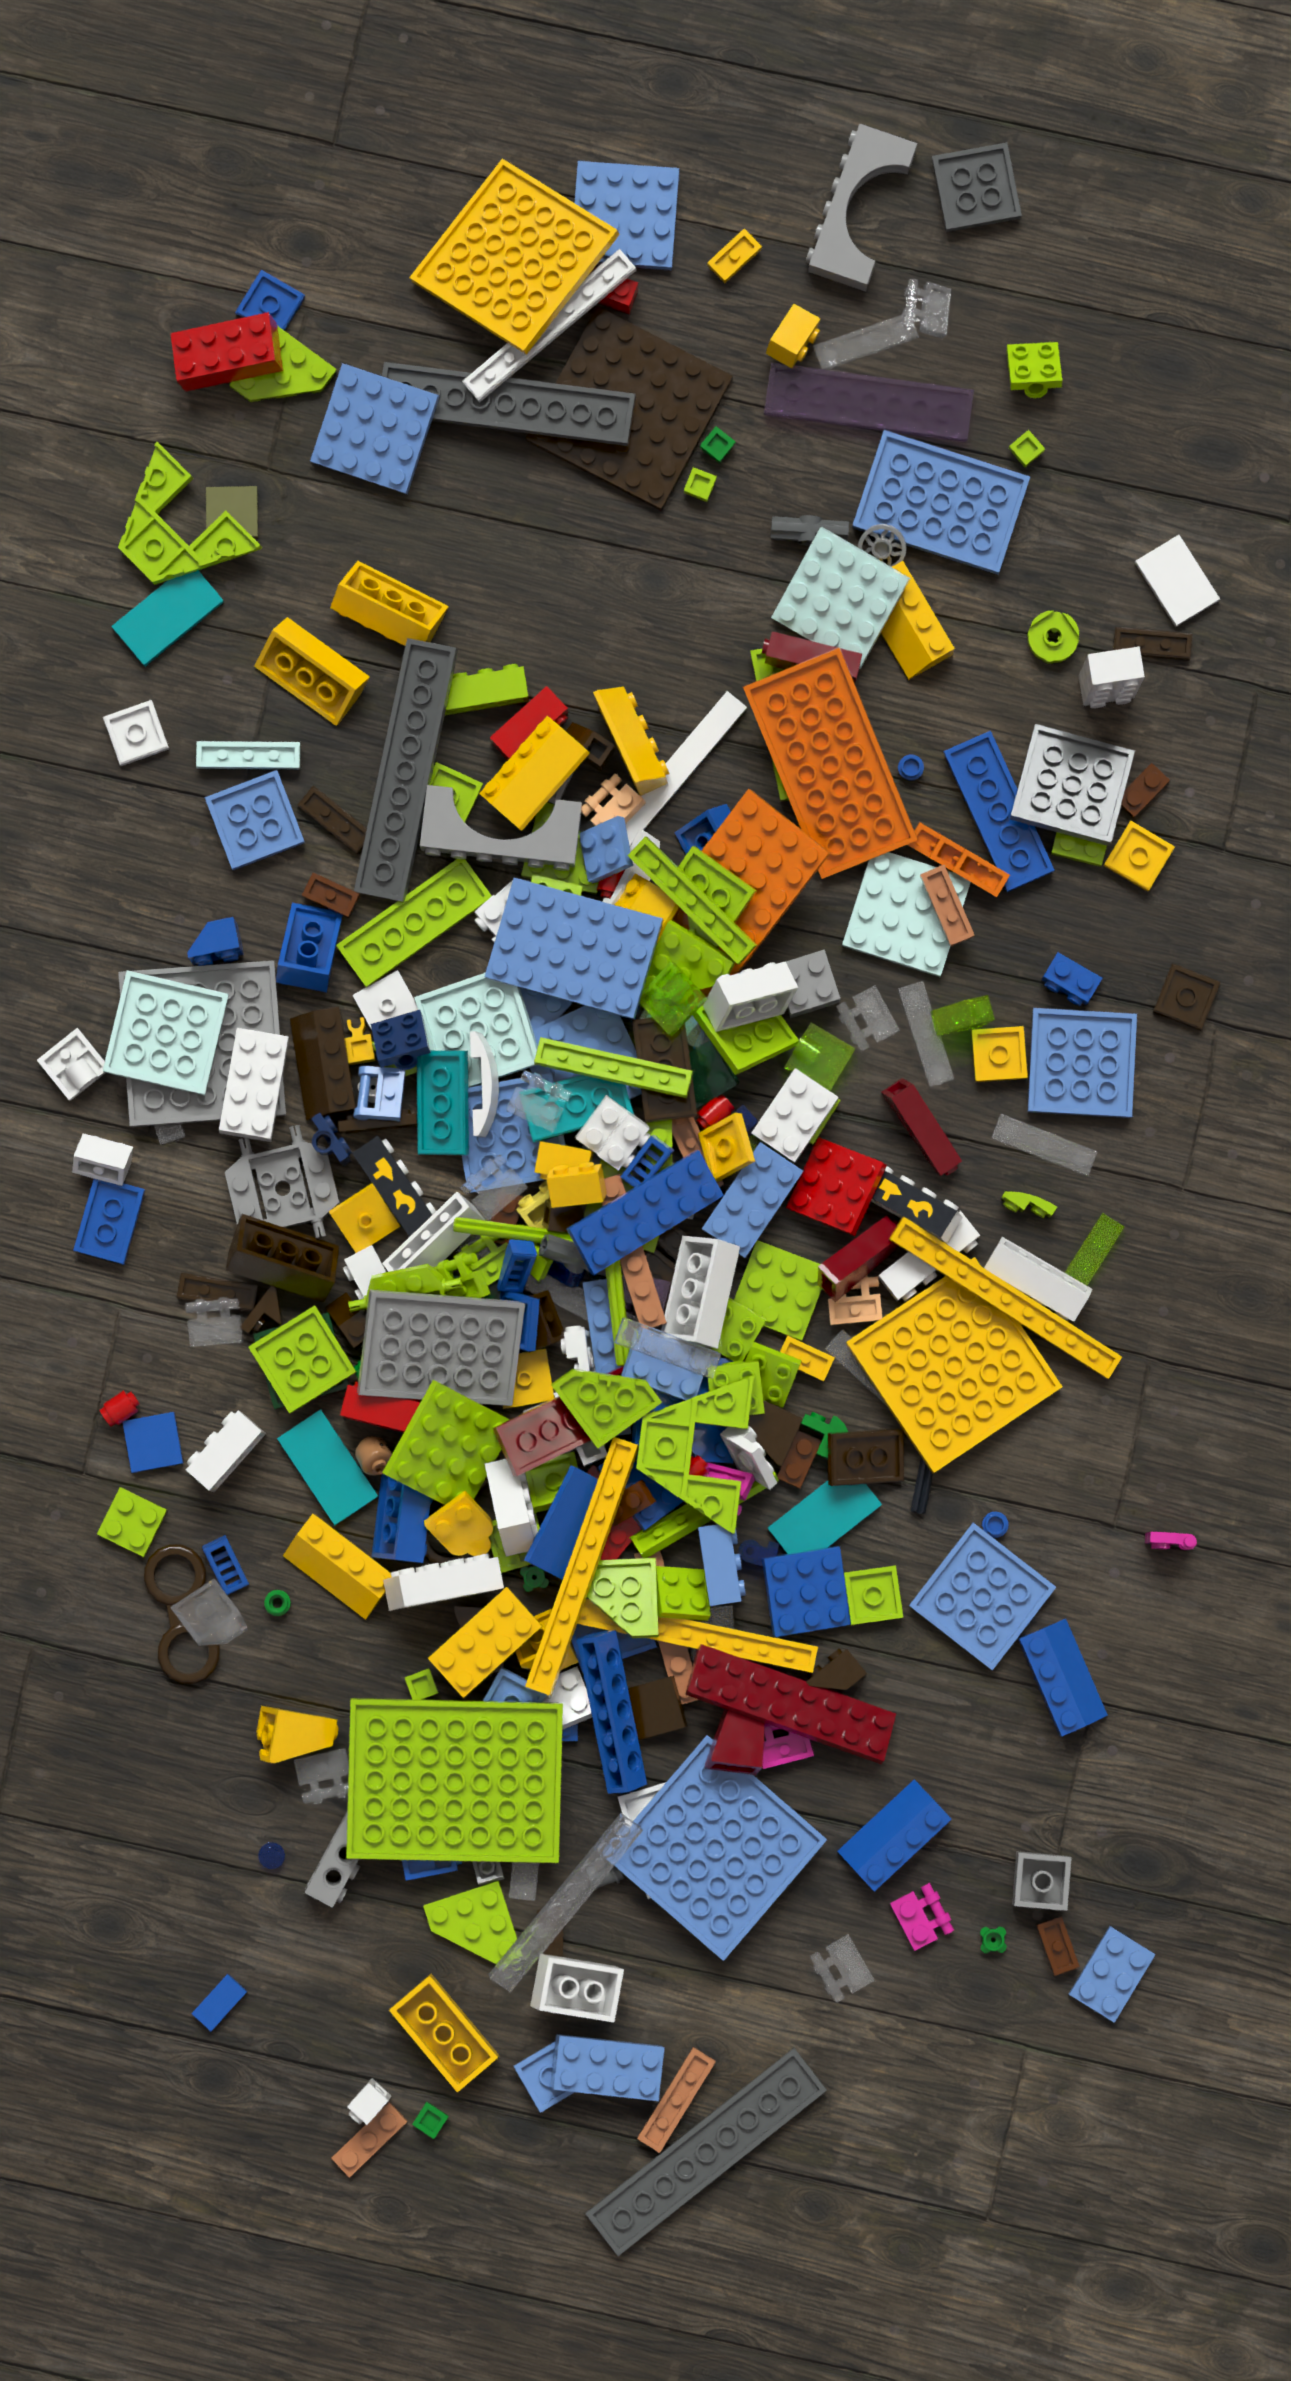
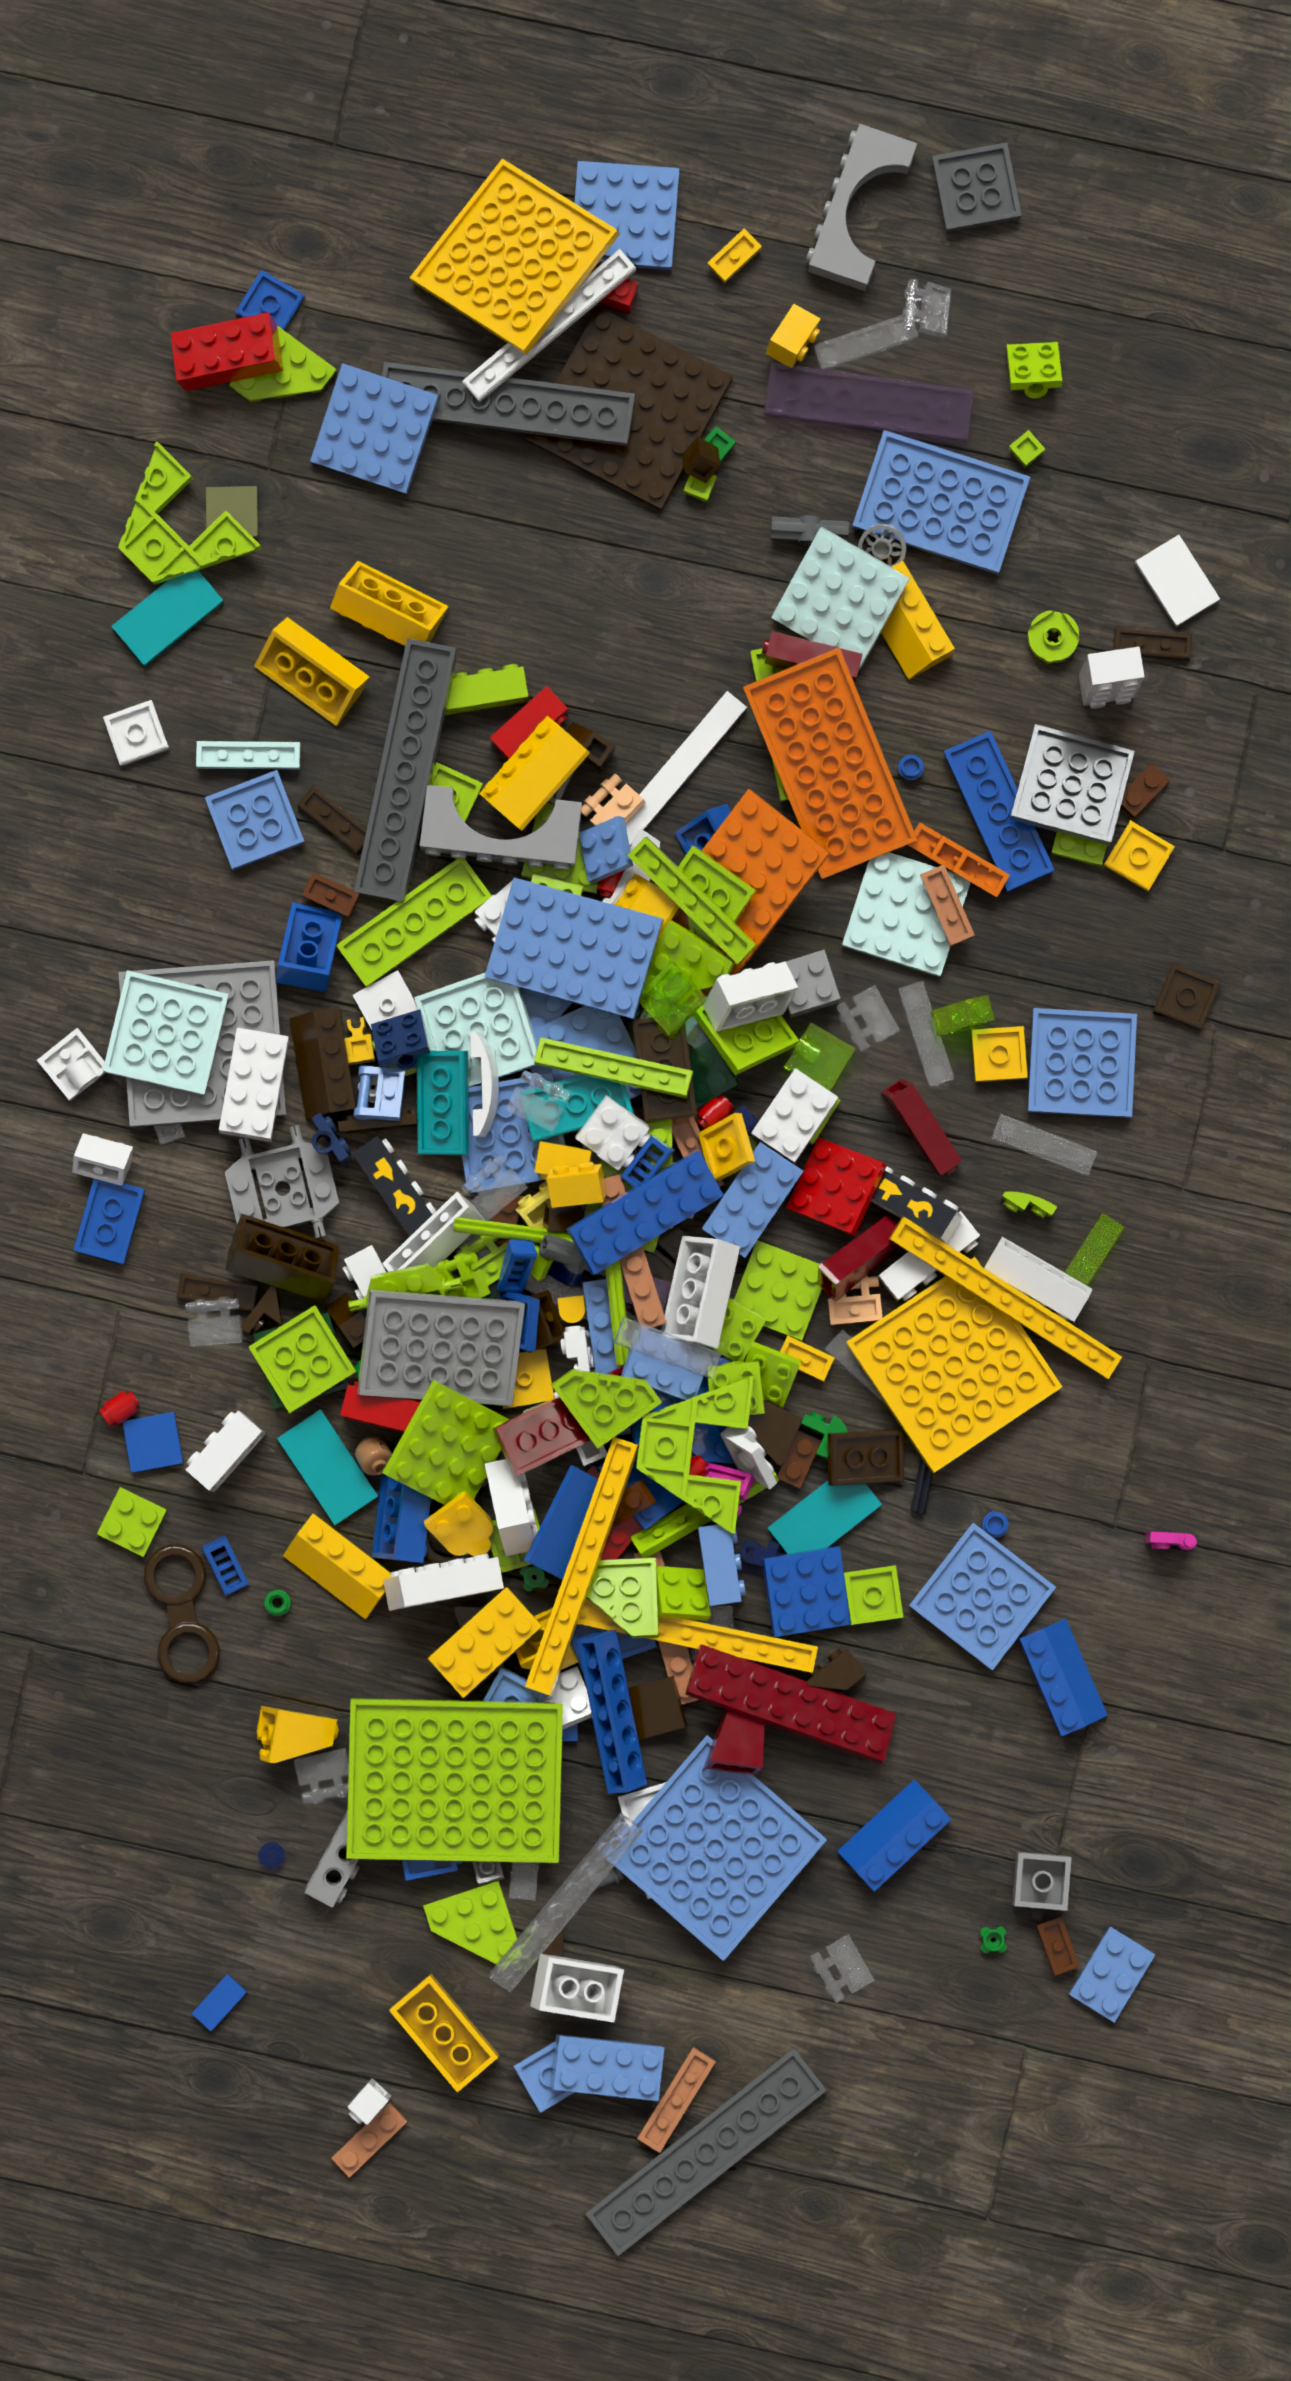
(210, 1615): clear slope -> none
(217, 941): blue slope -> none
(364, 1218): yellow plate -> none
(421, 1685): lime plate -> none
(430, 2120): green plate -> none
(547, 1478): lime plate -> none
(571, 1308): none -> yellow tile
(631, 740): yellow slope -> none
(701, 459): none -> dark brown panel
(784, 1748): dark pink plate -> none
(914, 1921): dark pink plate -> none
(1071, 979): blue bracket -> none

